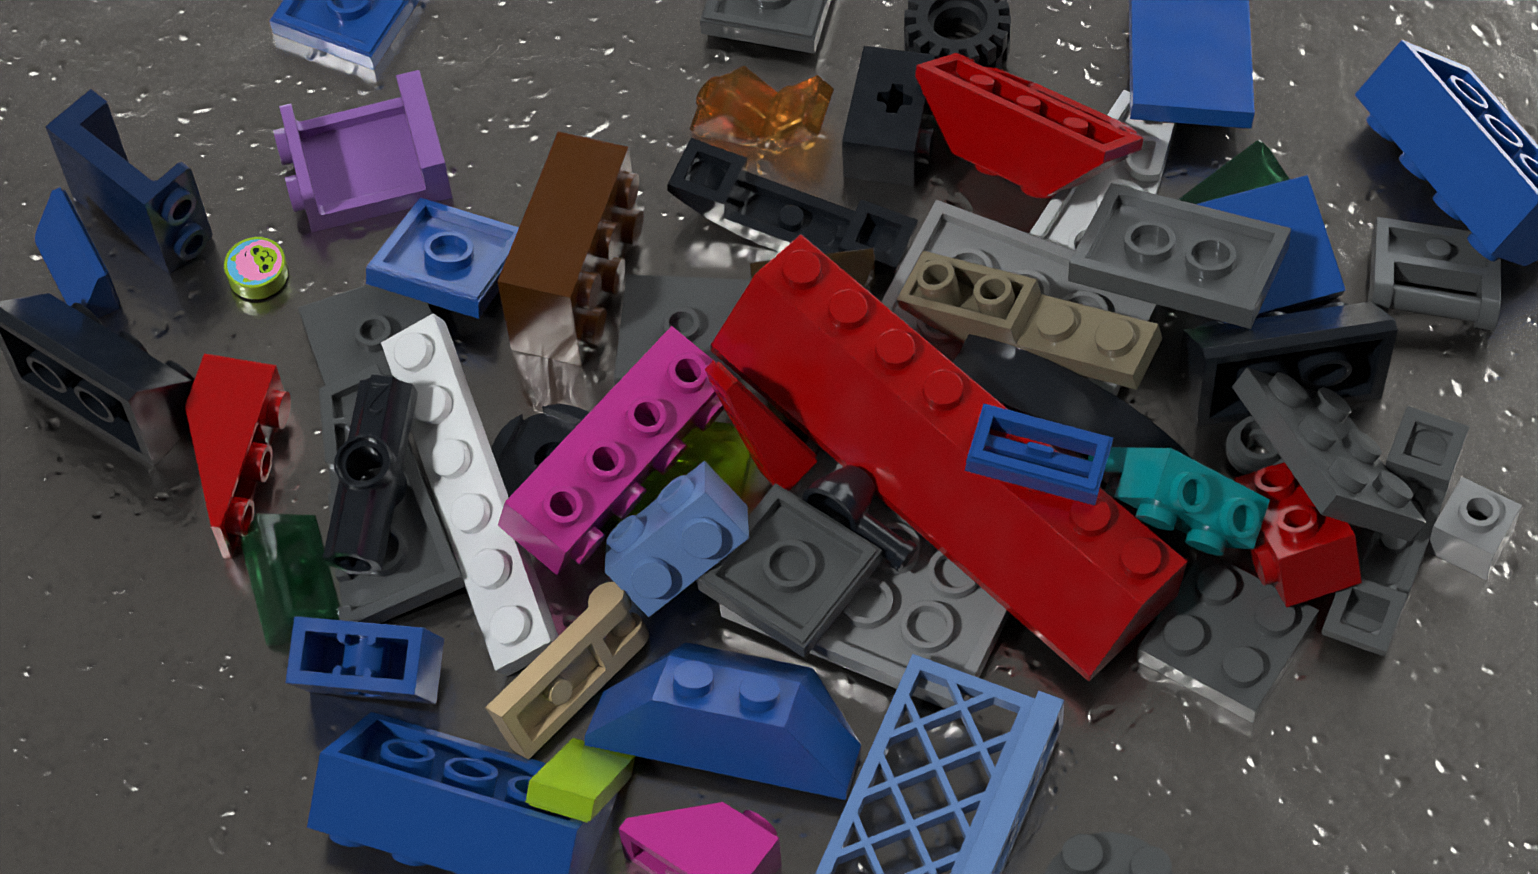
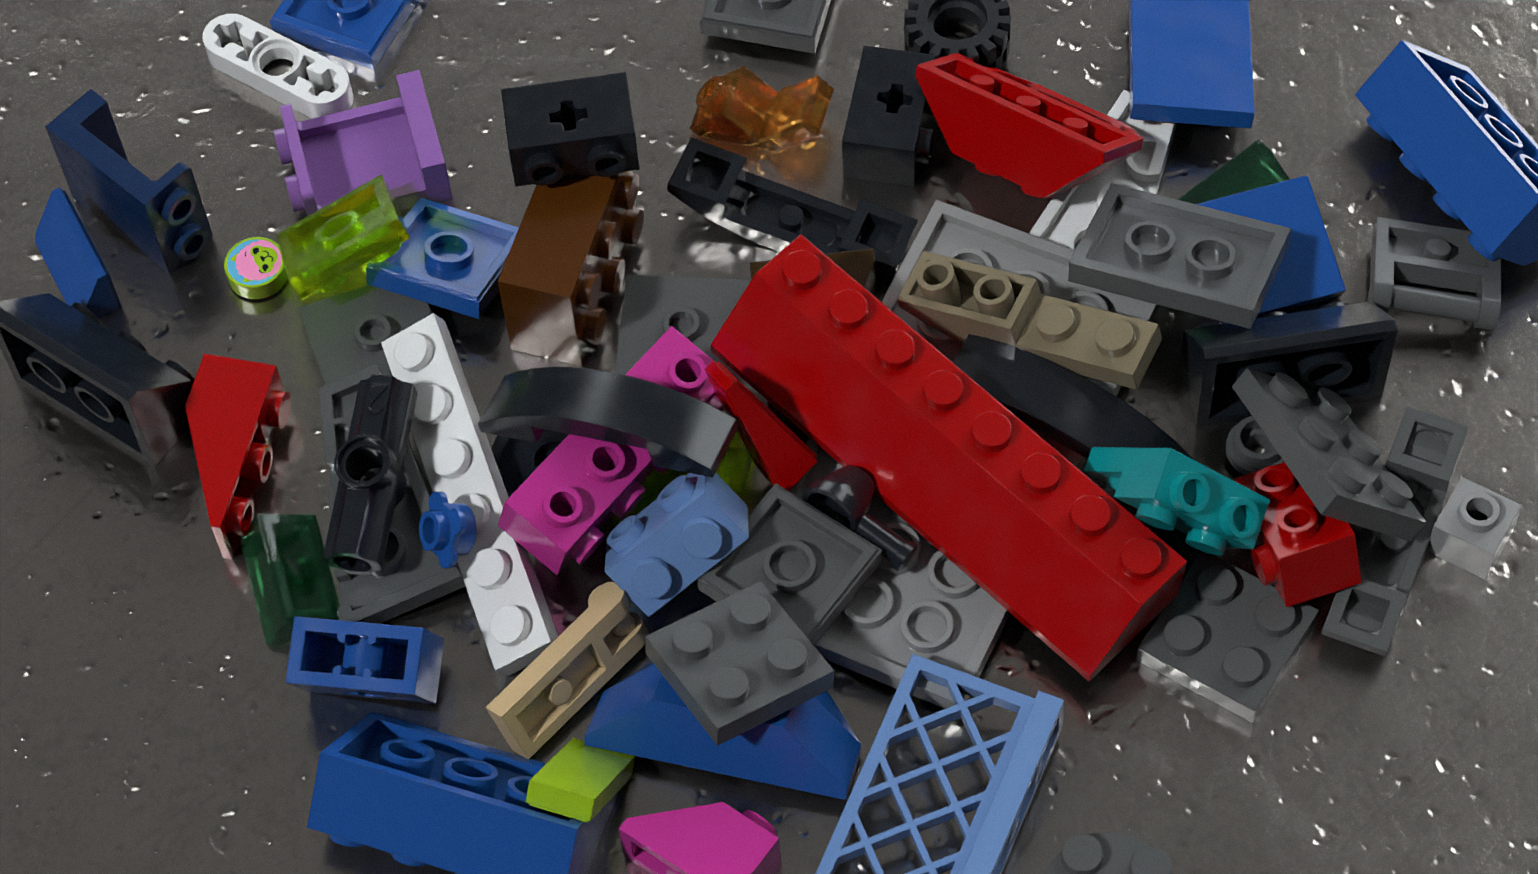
(266, 46): none -> white beam
(342, 238): none -> clear neon green plate
(447, 529): none -> blue plate
(570, 129): none -> black brick
(611, 408): none -> black slope
(739, 662): none -> dark grey plate
(1036, 464): blue tile -> none

